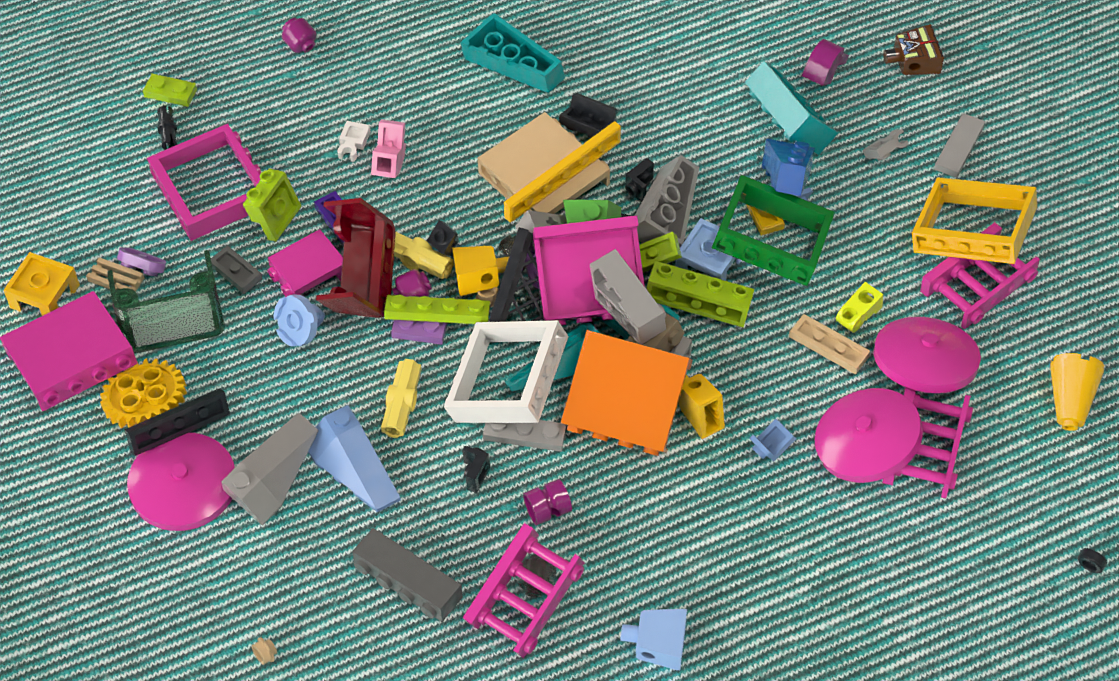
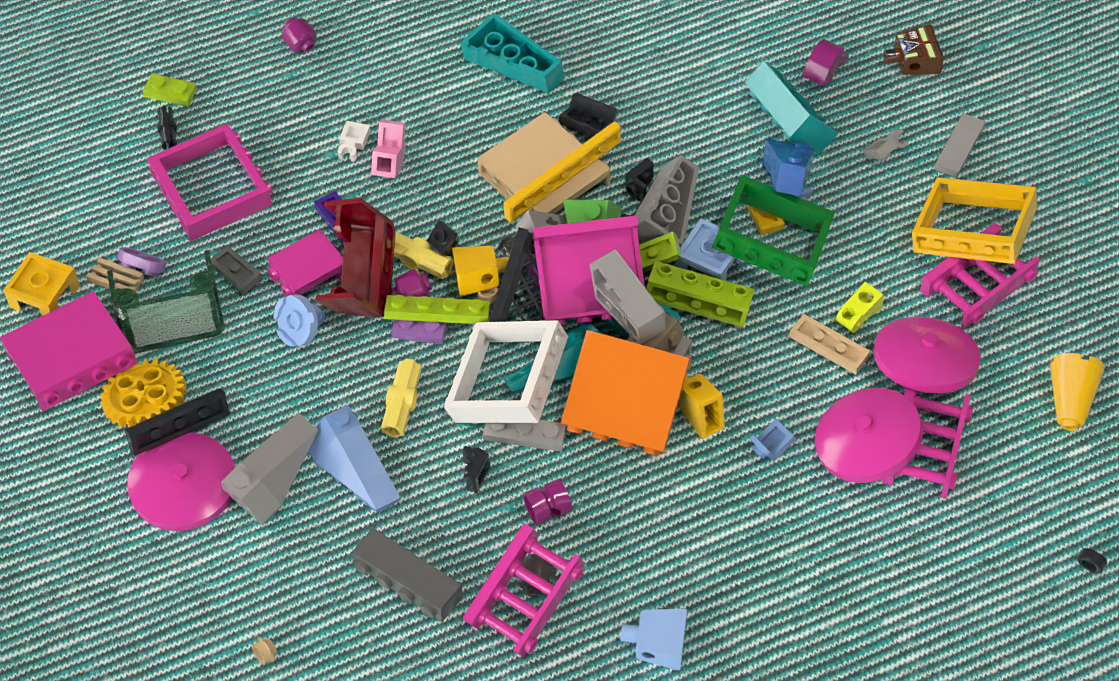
(272, 203): lime plate -> none

